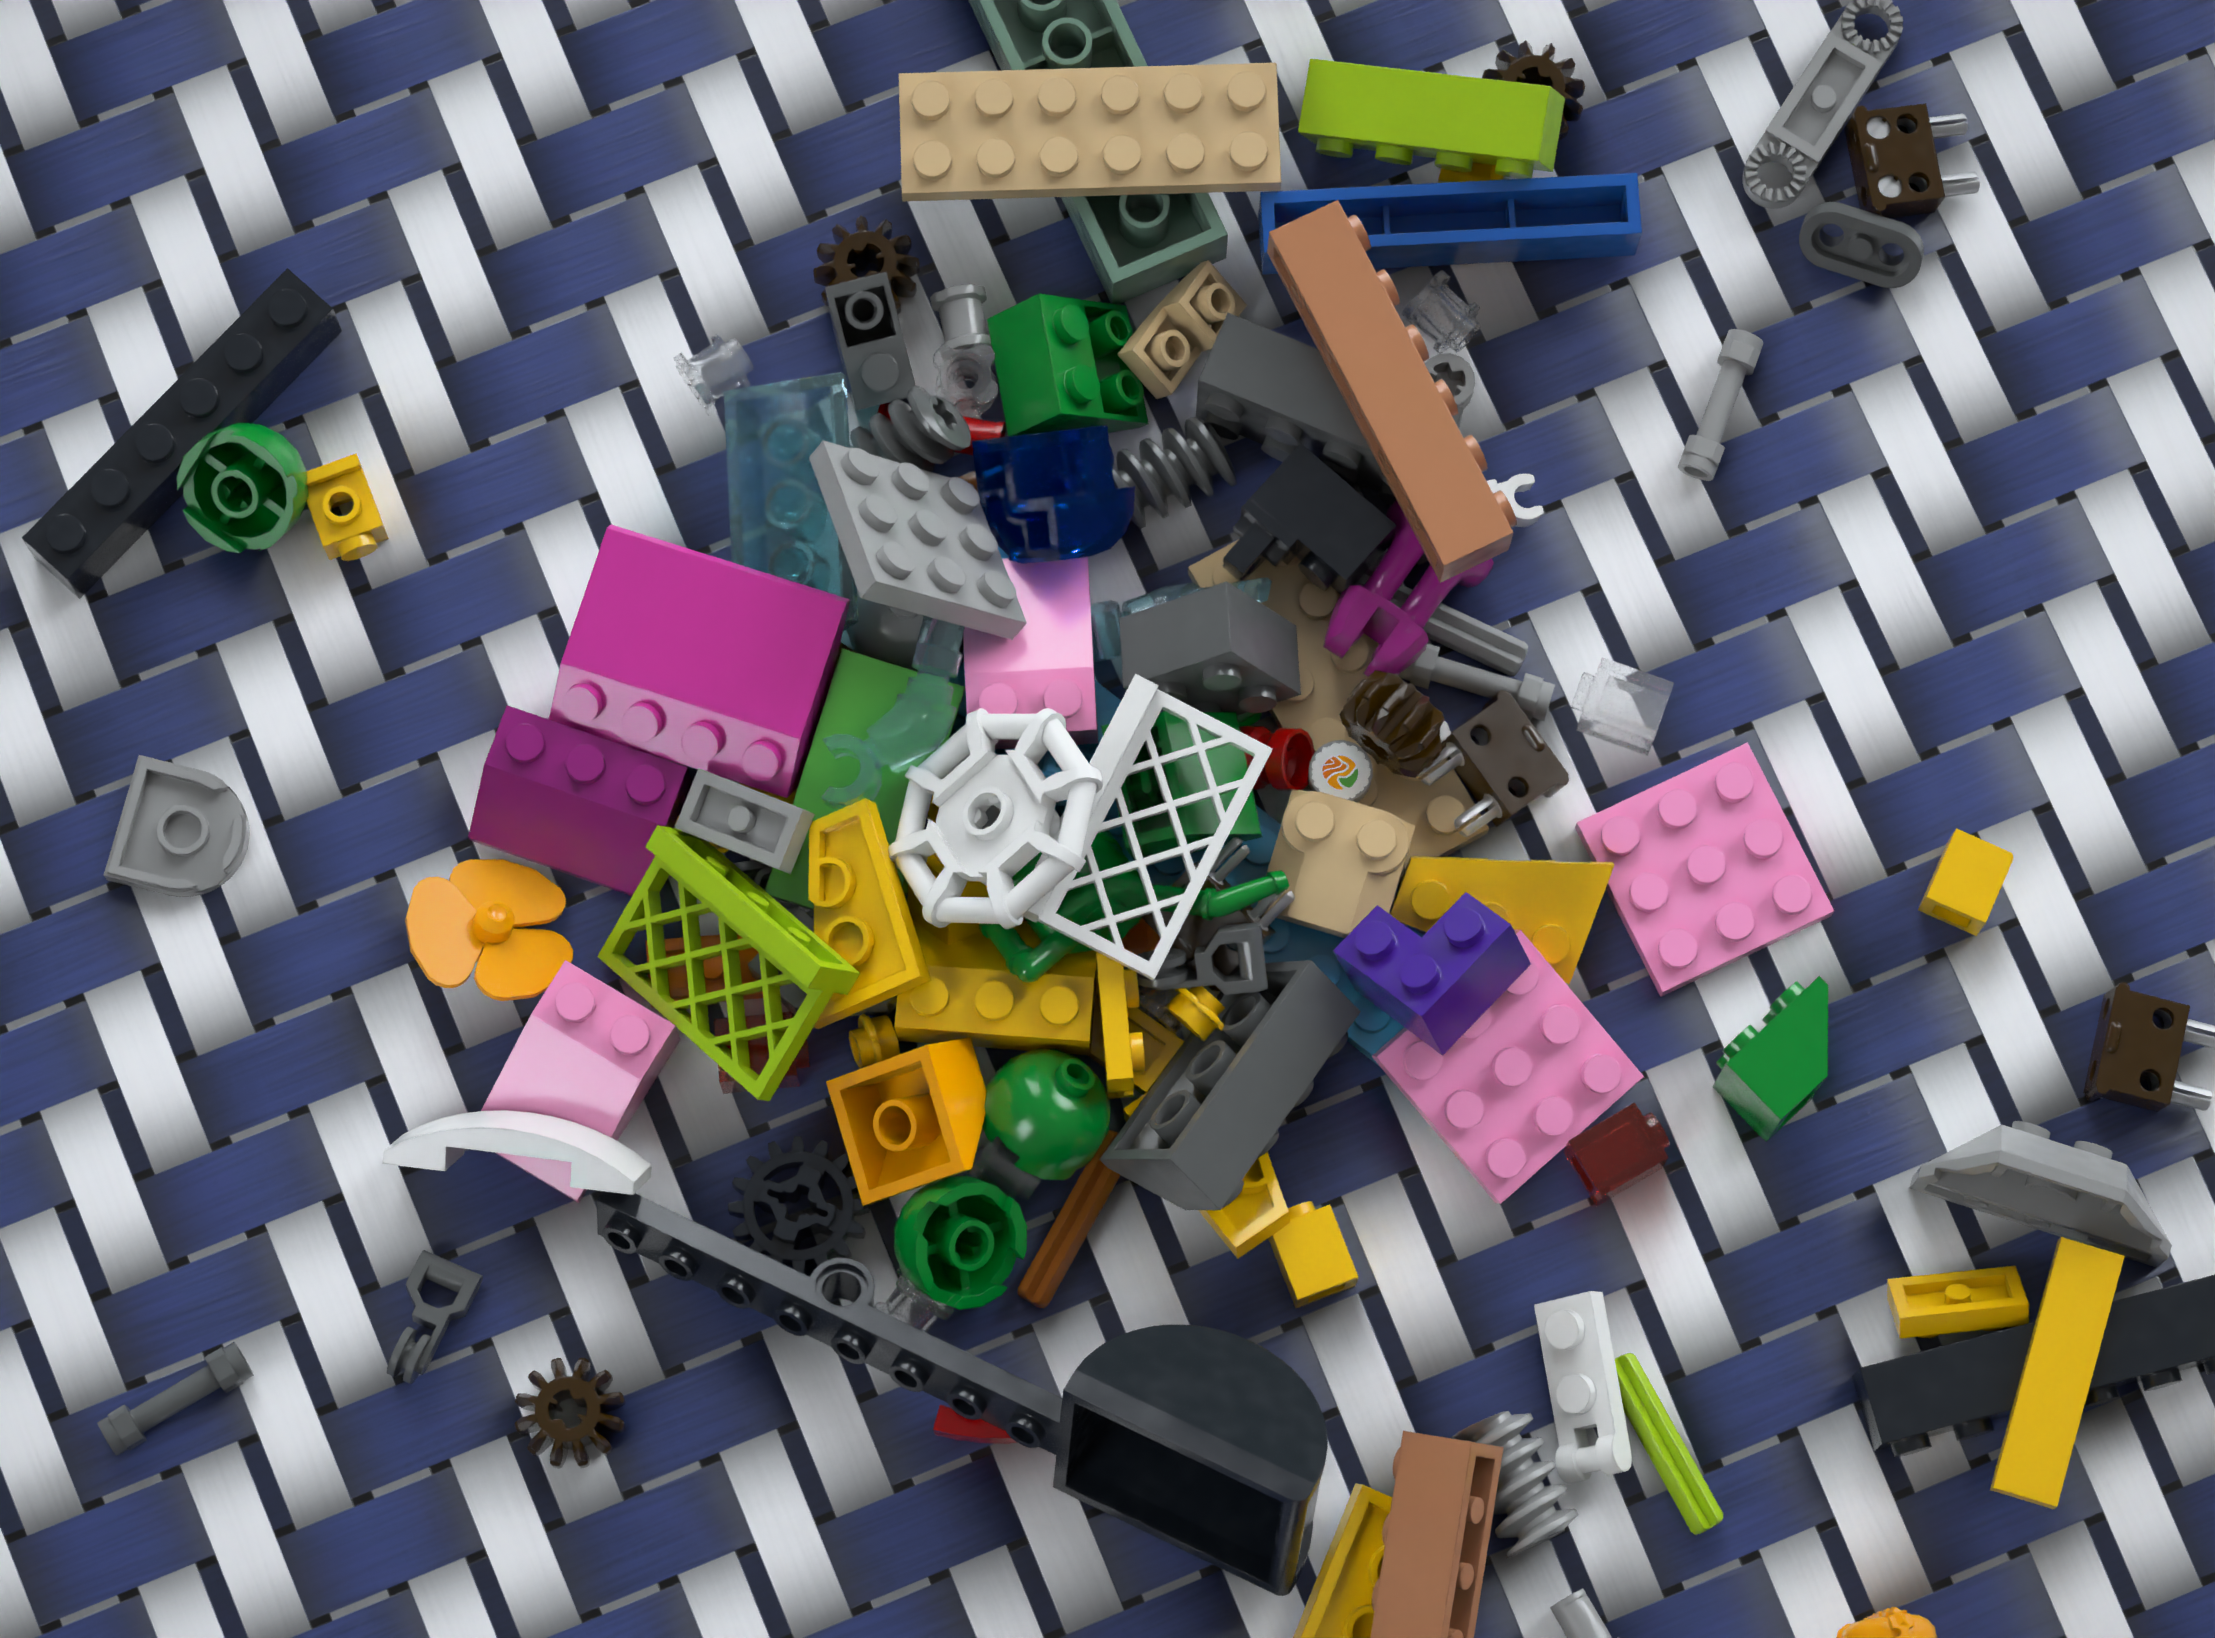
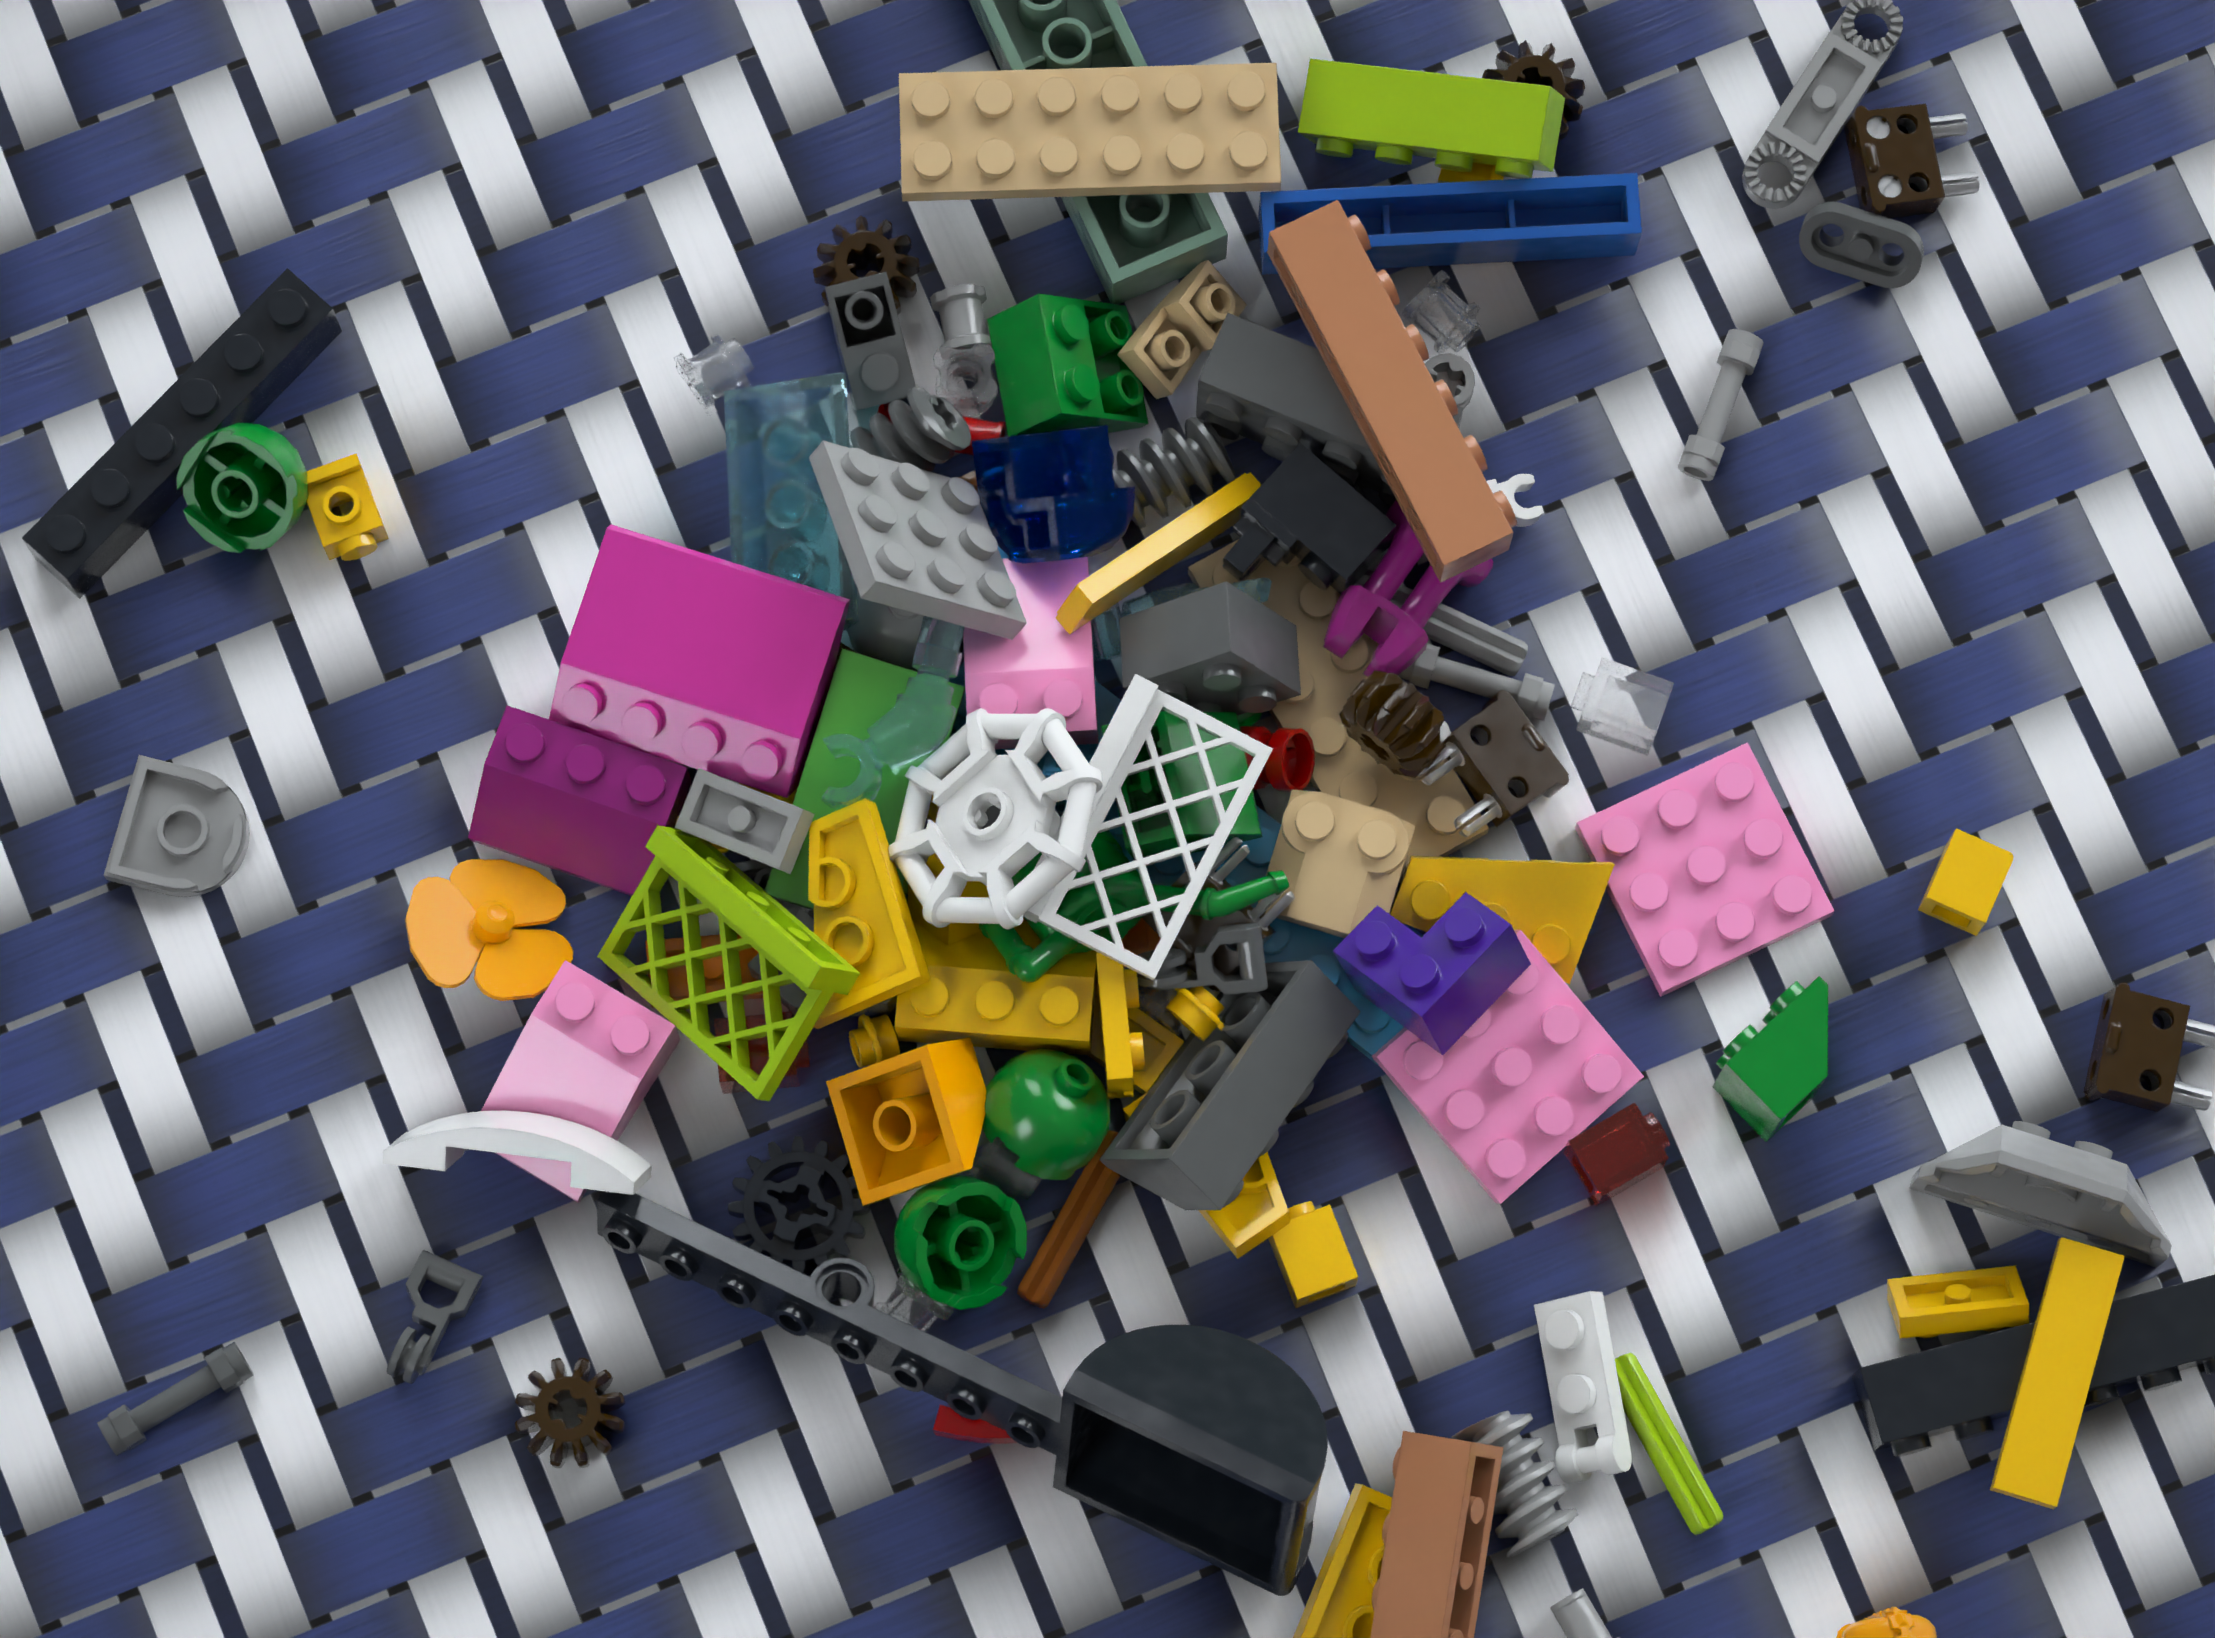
(1156, 553): none -> yellow tile
(1341, 770): tile -> none

